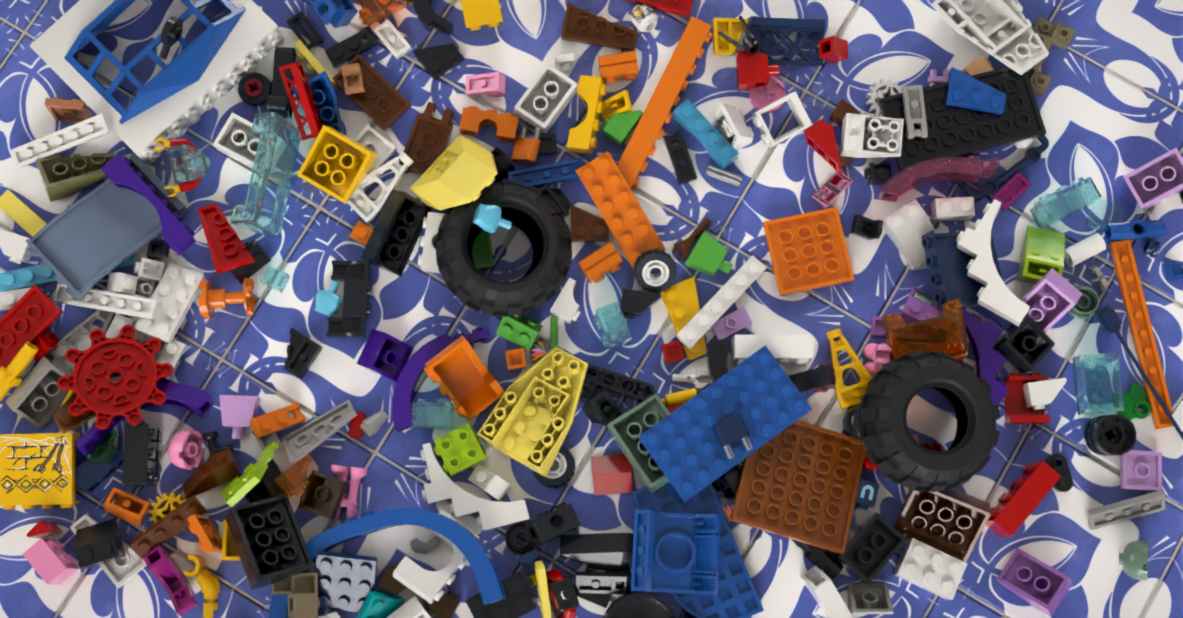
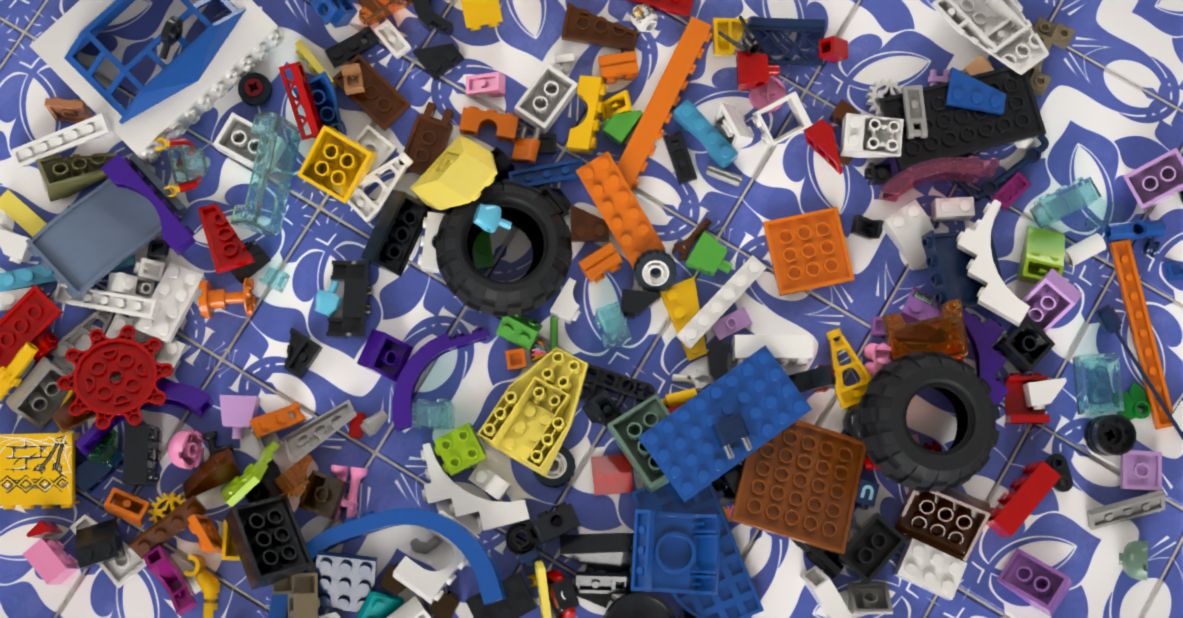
(278, 101): black beam -> none
(313, 43): black tile -> none
(361, 233): orange plate -> none
(463, 378): orange cylinder -> none
(672, 352): red plate -> none
(832, 189): slope -> none
(1086, 305): sand green piece -> none
(1099, 277): light grey piece -> none

